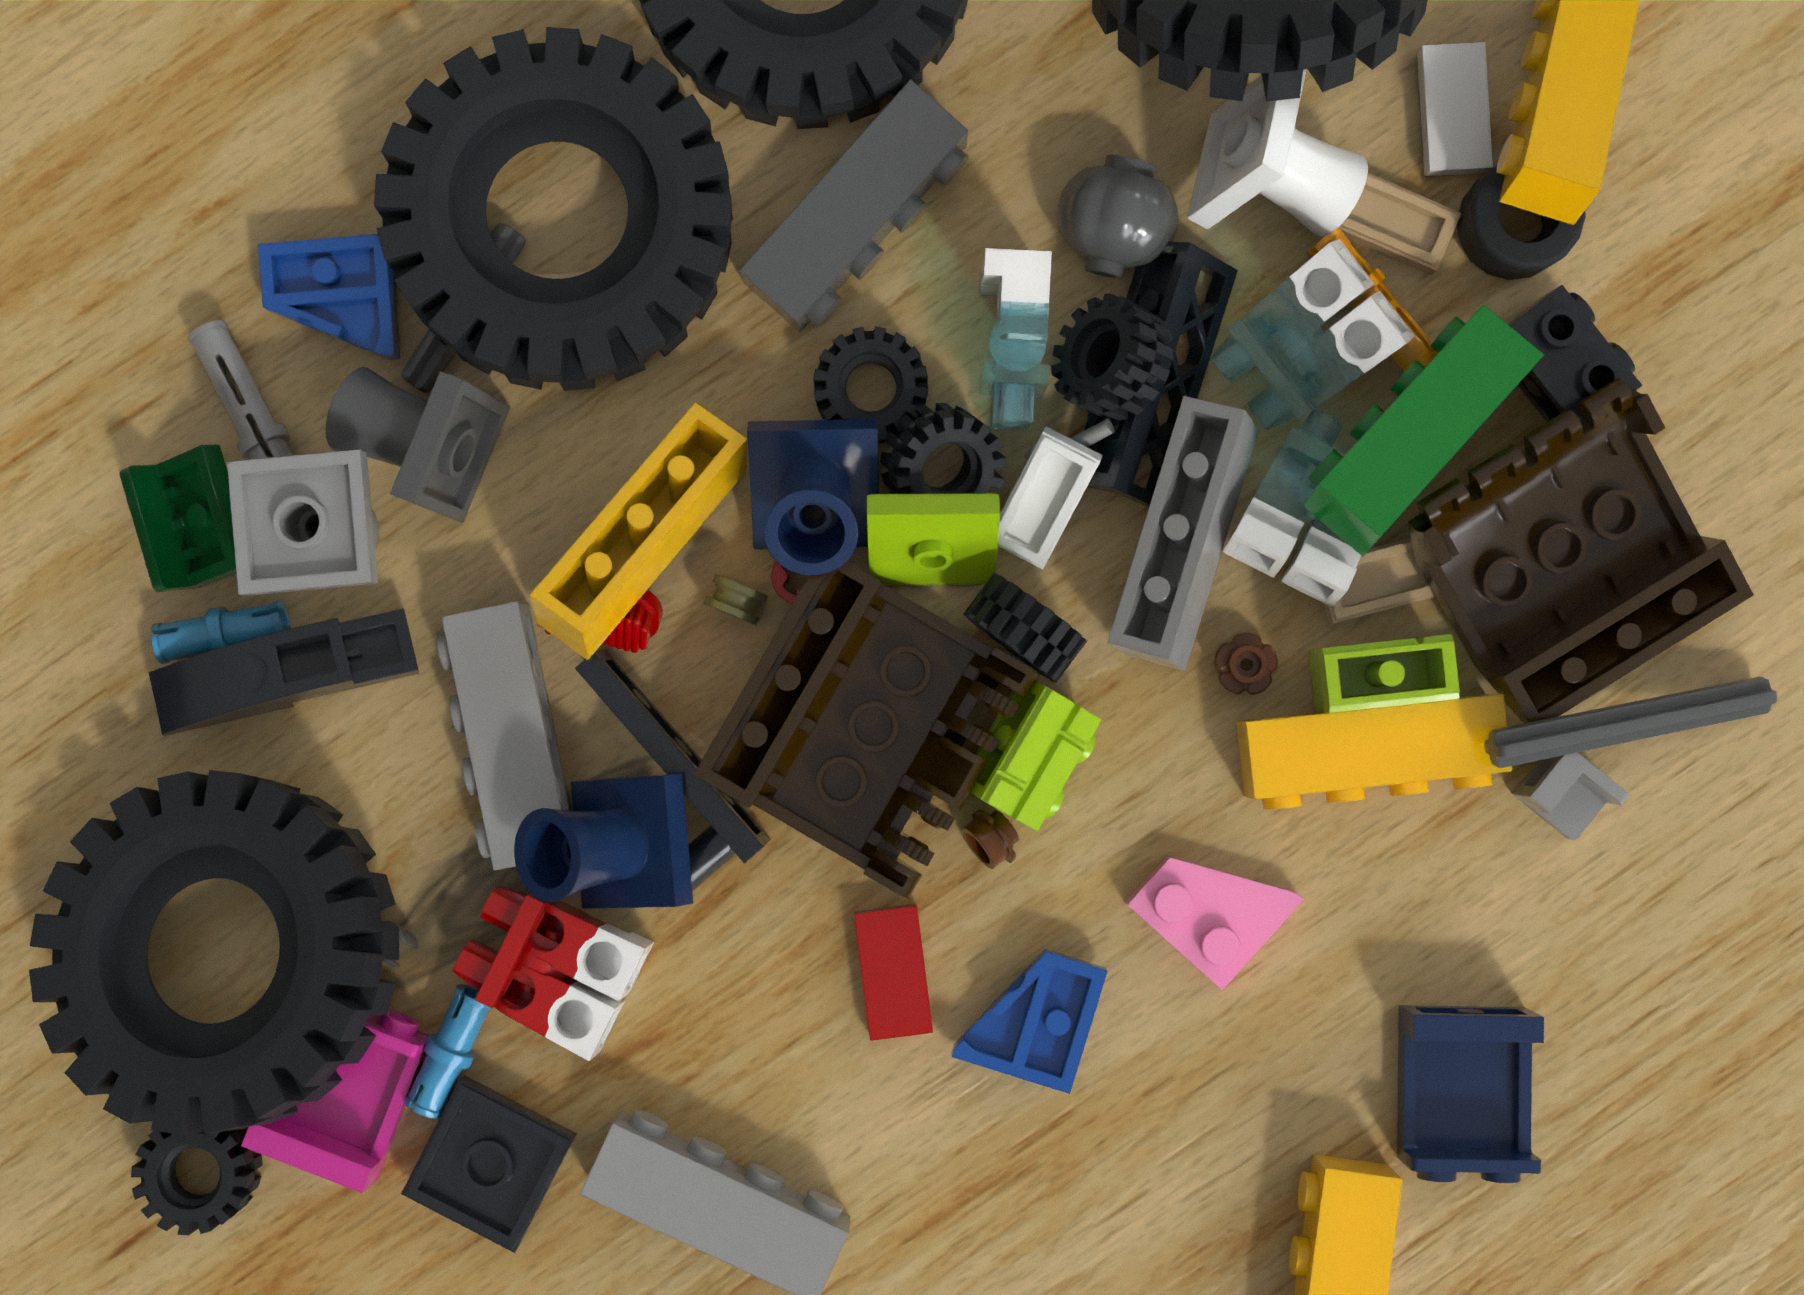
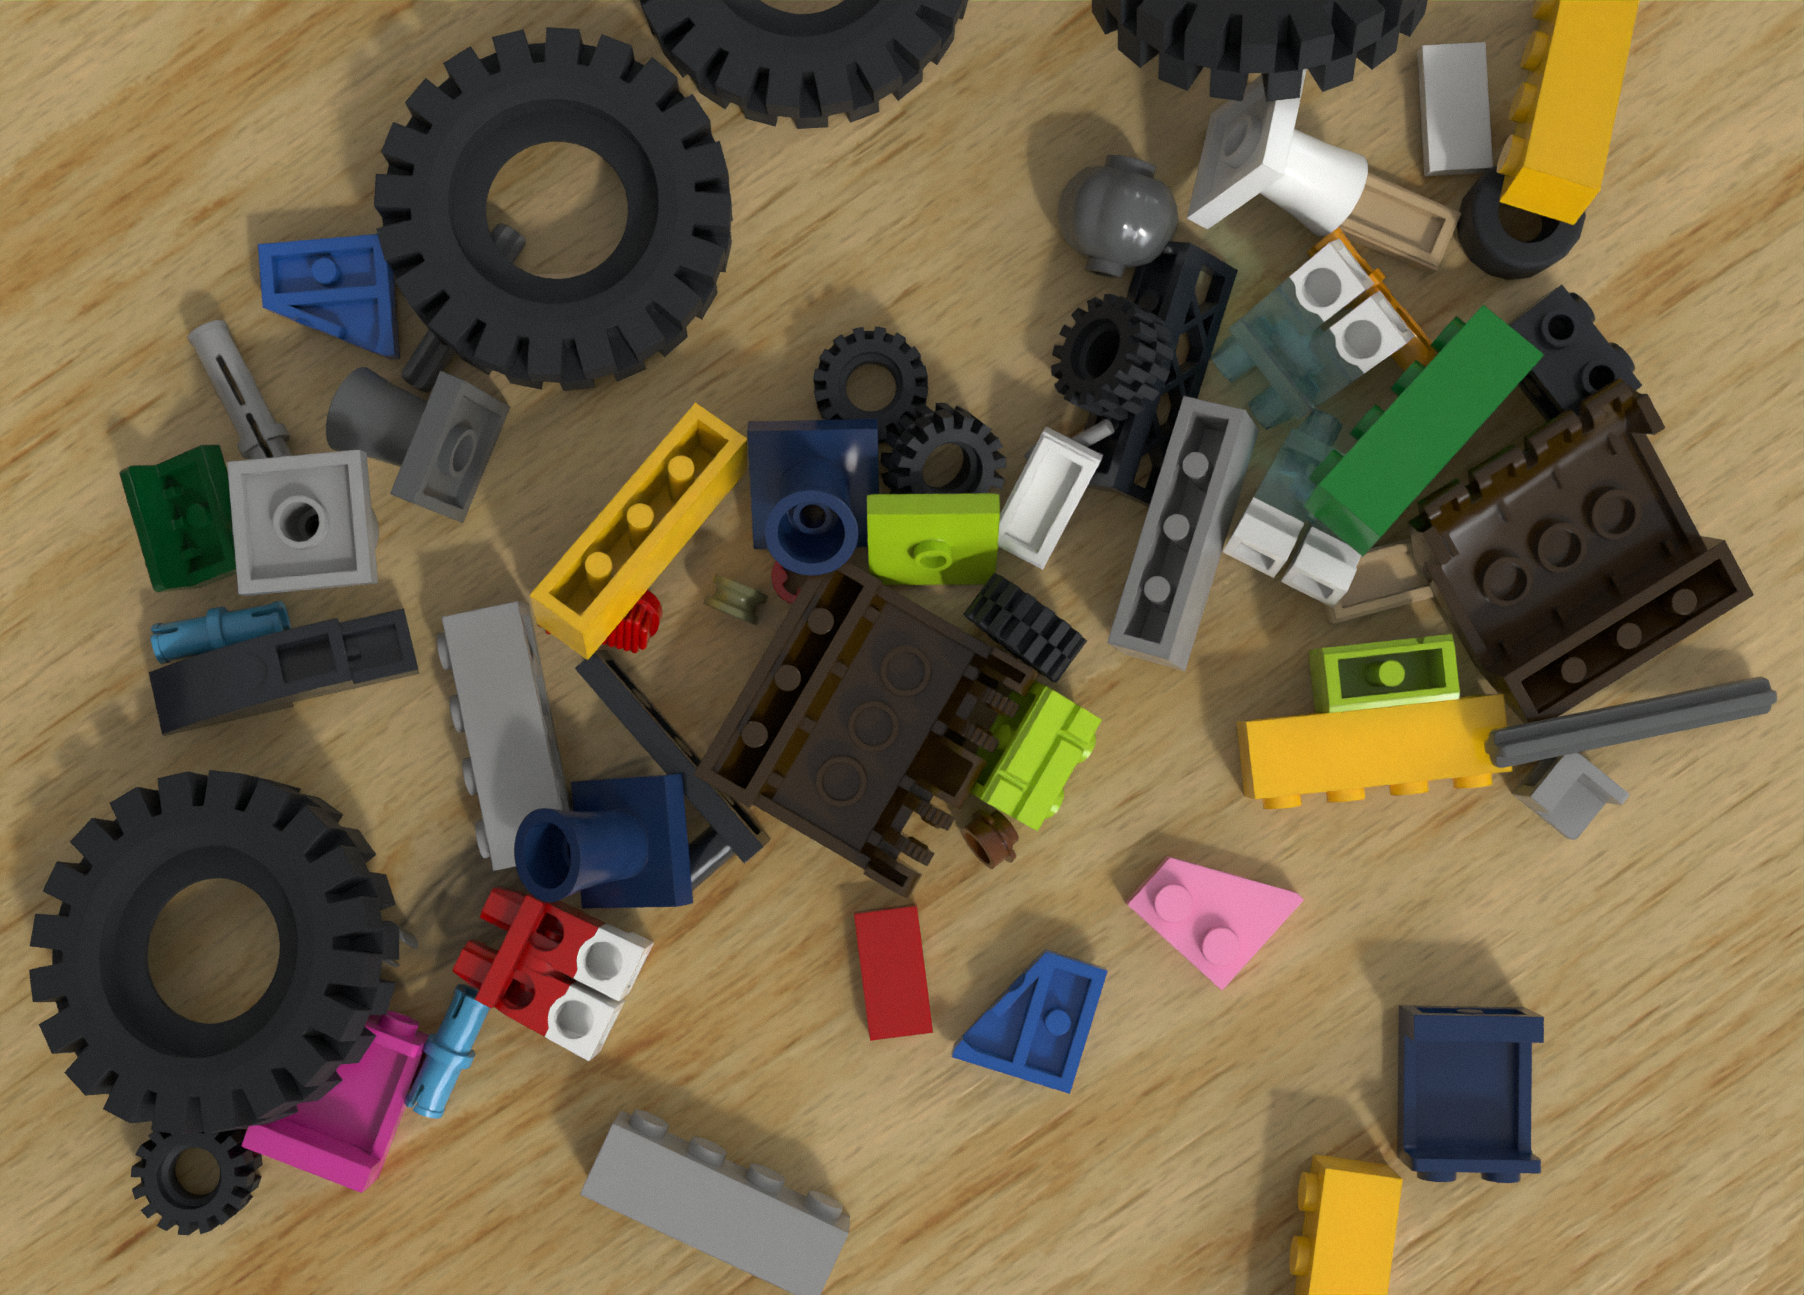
(489, 1163): black plate -> none
(856, 207): dark grey brick -> none
(1020, 334): clear light blue hips -> none
(1233, 676): reddish brown plate -> none

